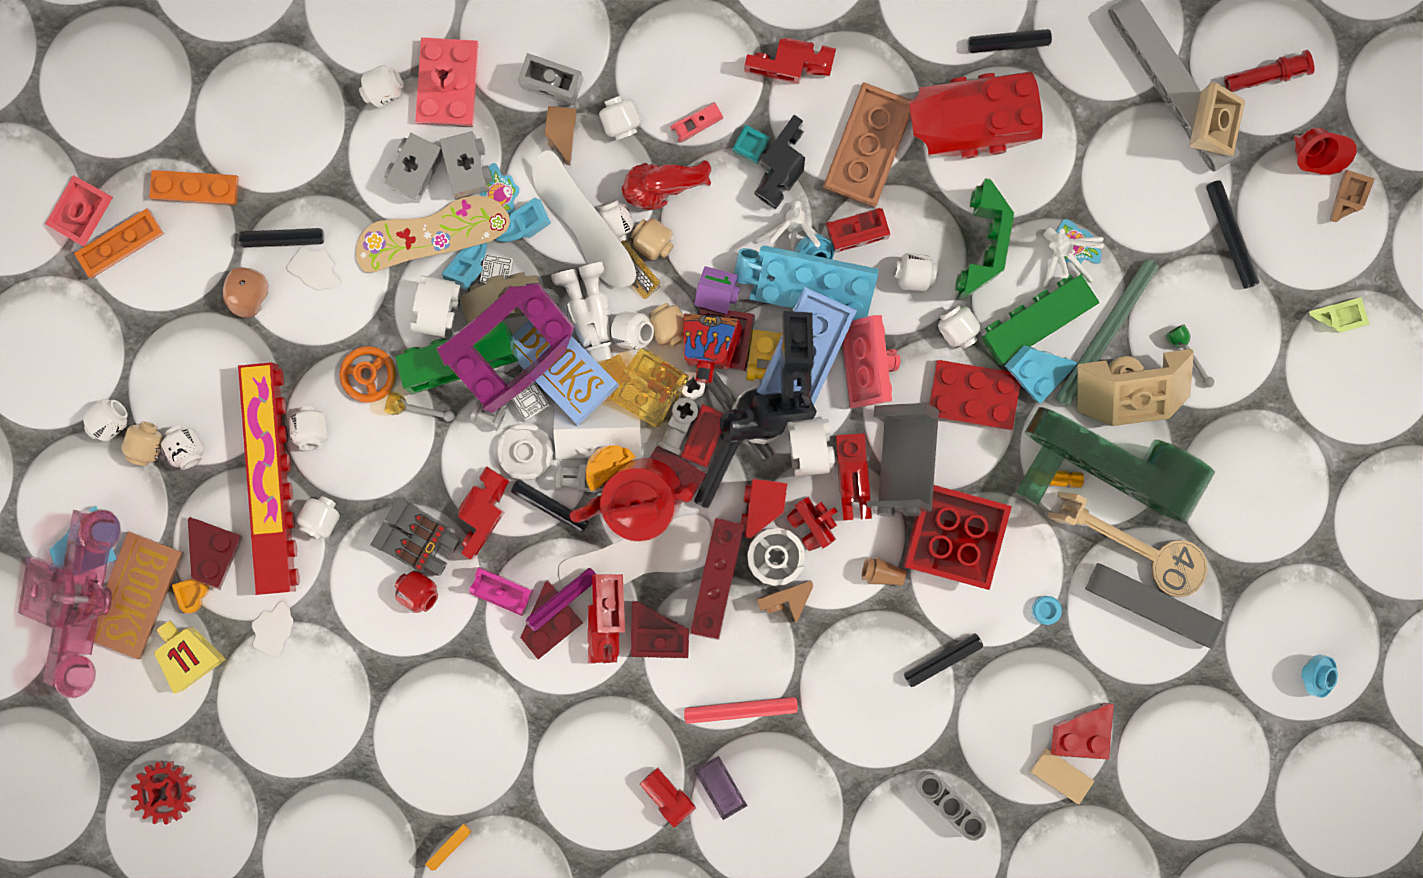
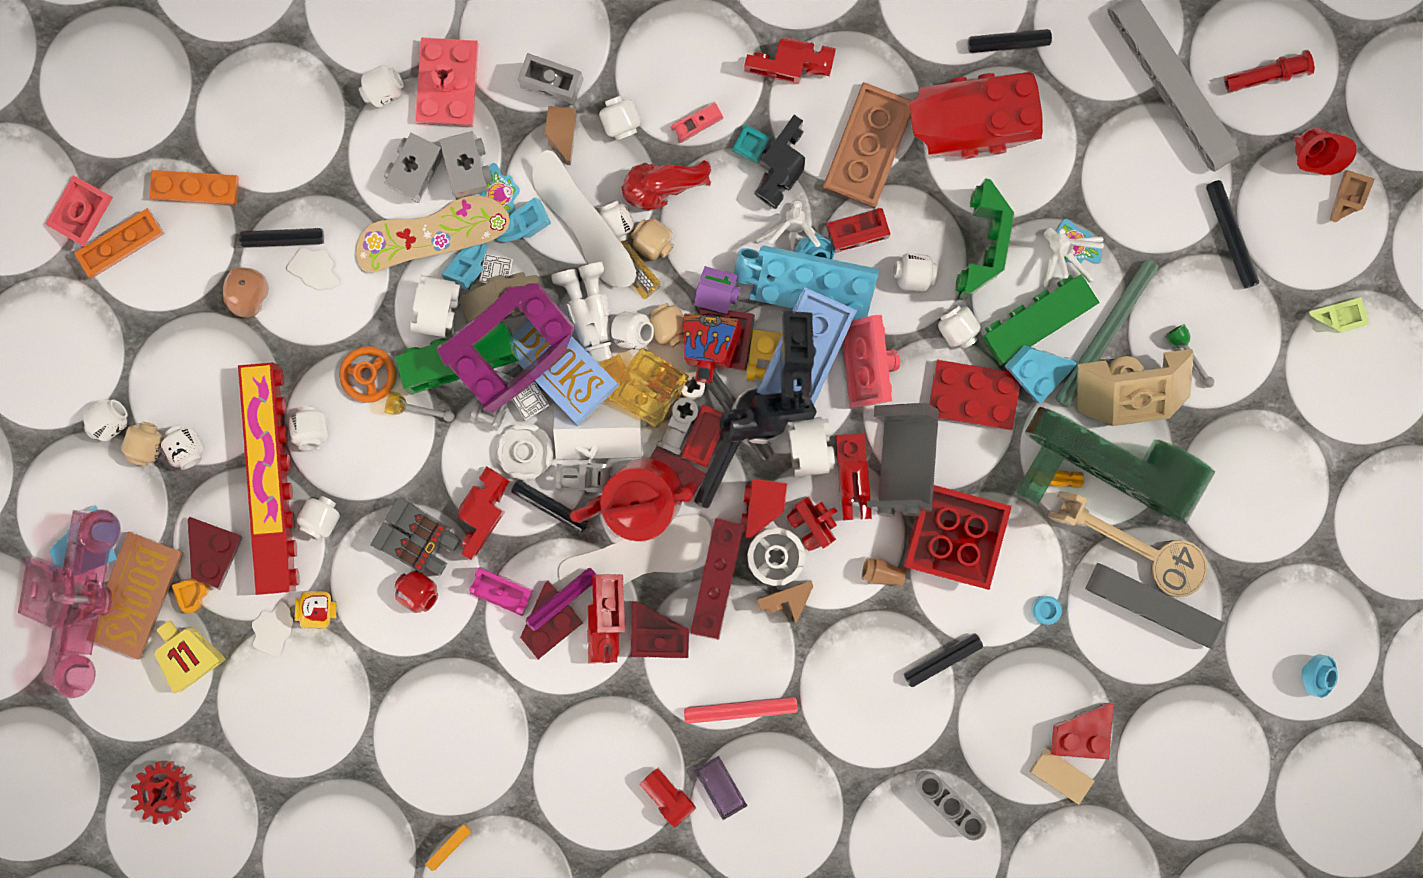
(315, 609): none -> head
(605, 464): light orange tile -> none
(1217, 120): tan slope -> none

